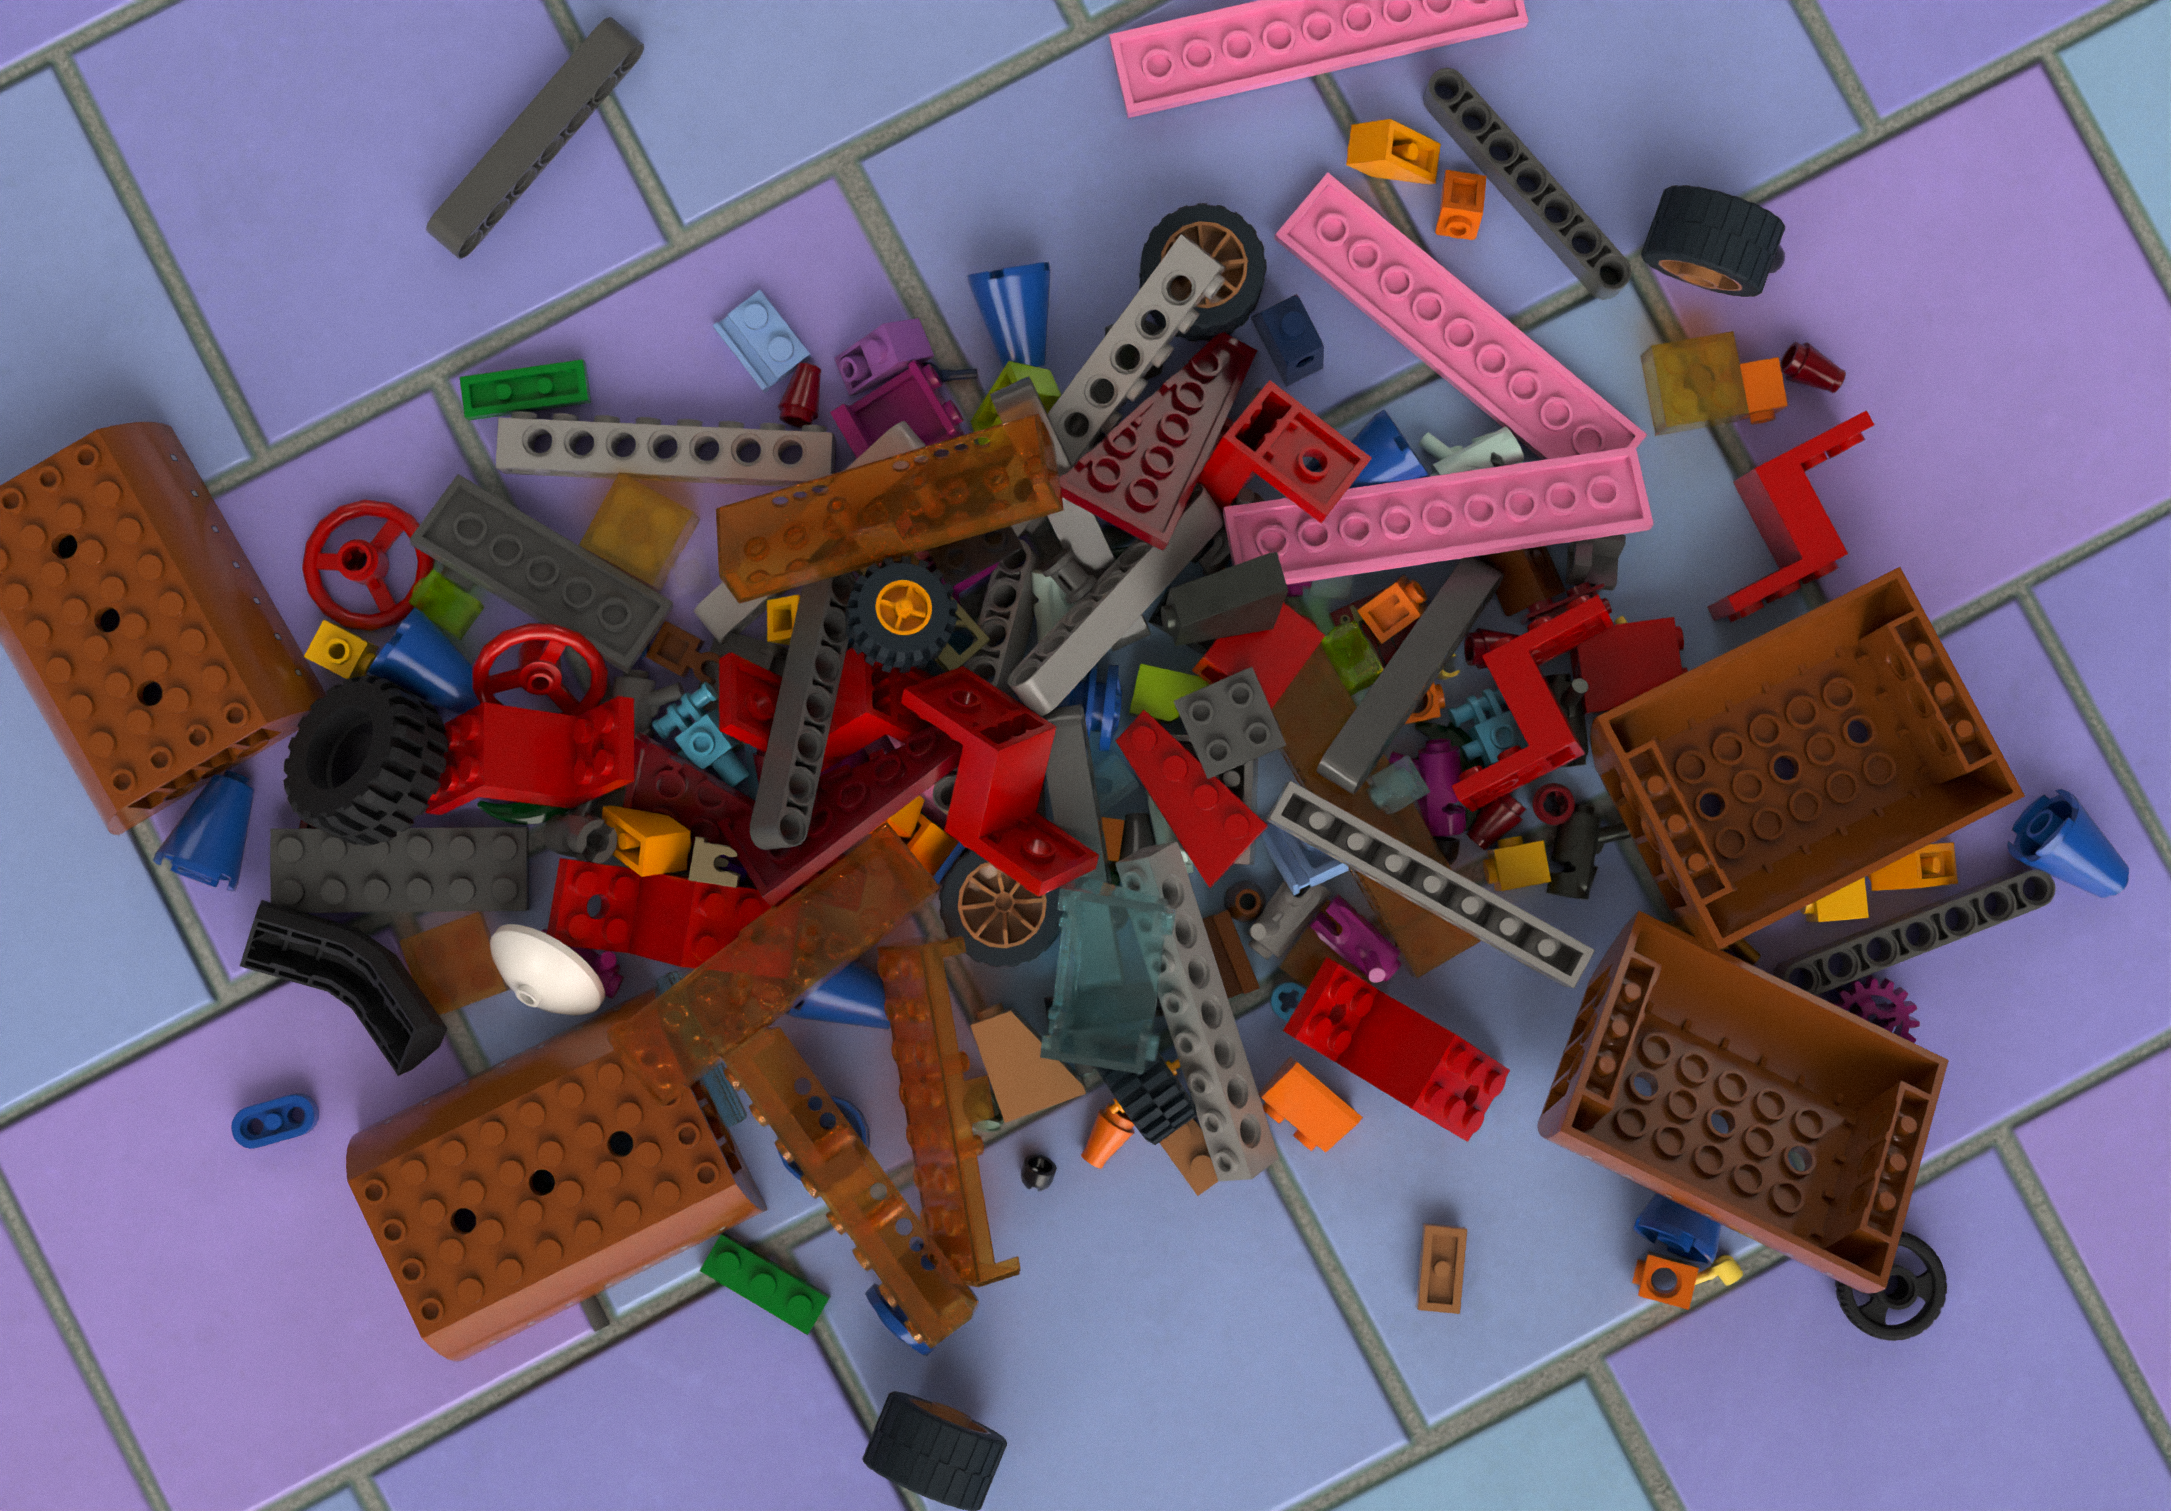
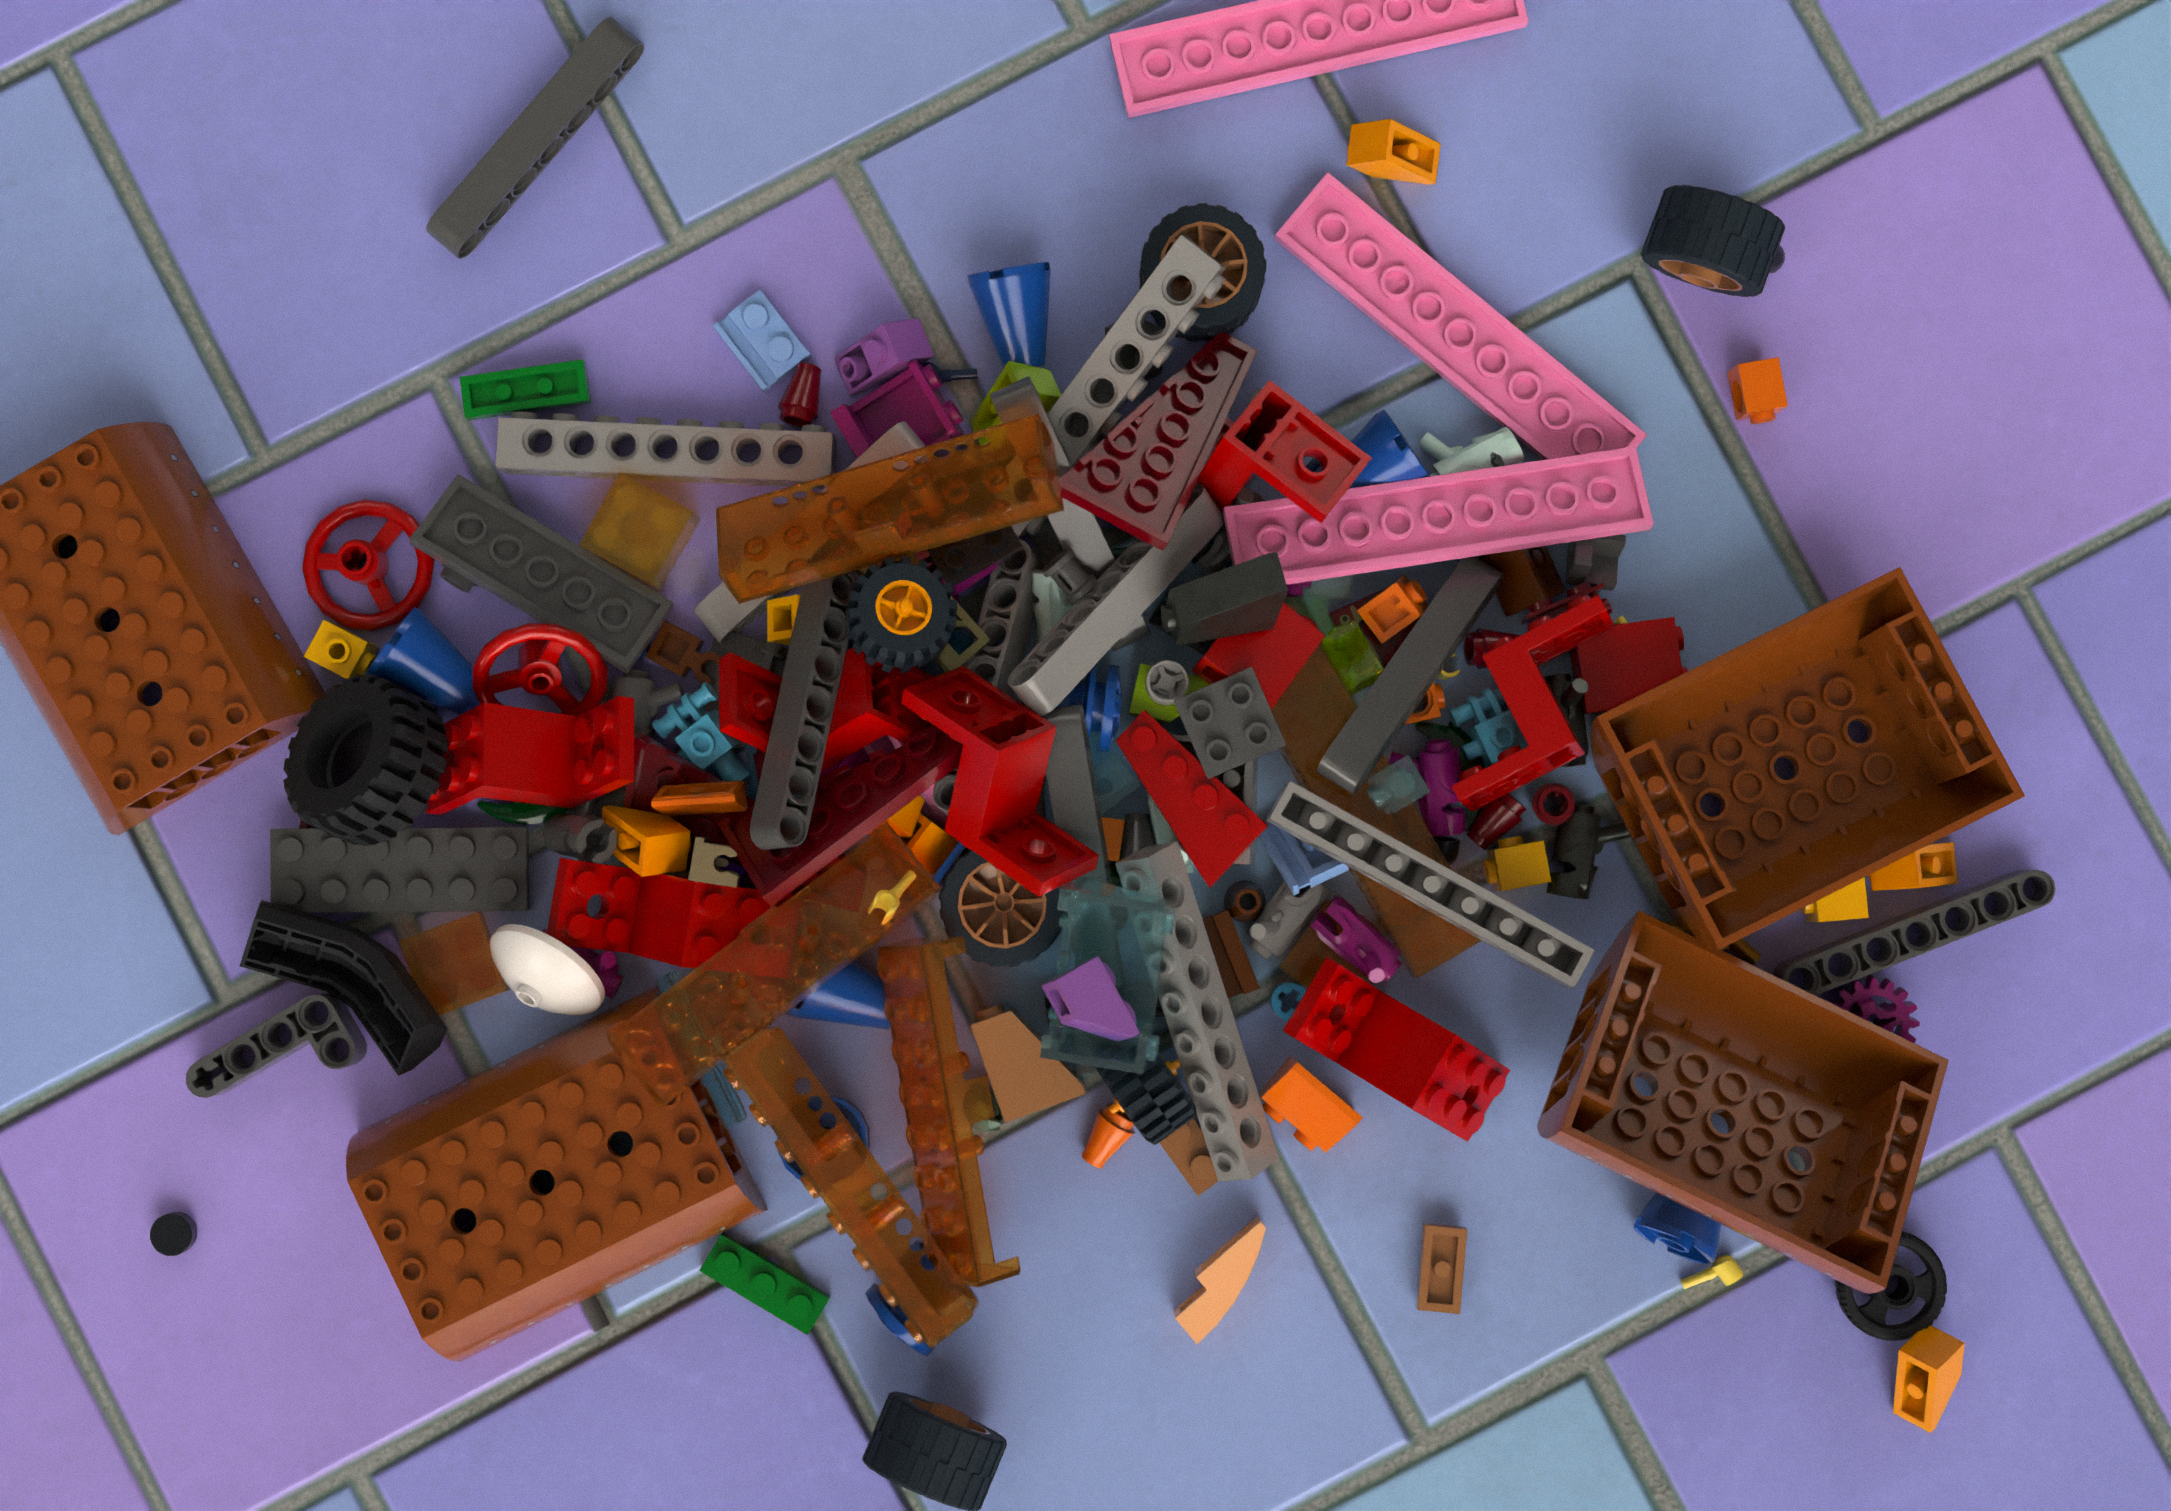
(173, 1233): none -> black tile
(212, 833): blue cone -> none
(271, 1050): none -> dark grey beam
(276, 1119): blue plate -> none
(446, 604): clear neon green bracket -> none
(700, 798): none -> orange slope
(889, 899): none -> light yellow hand
(1037, 1172): black hinge -> none
(1090, 1002): none -> medium lavender slope
(1168, 677): none -> light grey wheel
(1222, 1281): none -> light nougat slope
(1289, 339): dark blue torso -> none
(1461, 205): orange bracket -> none
(1524, 164): dark grey beam -> none
(1677, 1296): orange brick -> none
(1694, 383): clear yellow brick -> none
(1791, 519): red bracket -> none
(1811, 368): dark red cone -> none
(1927, 1376): none -> light orange slope
(2068, 845): blue cone -> none

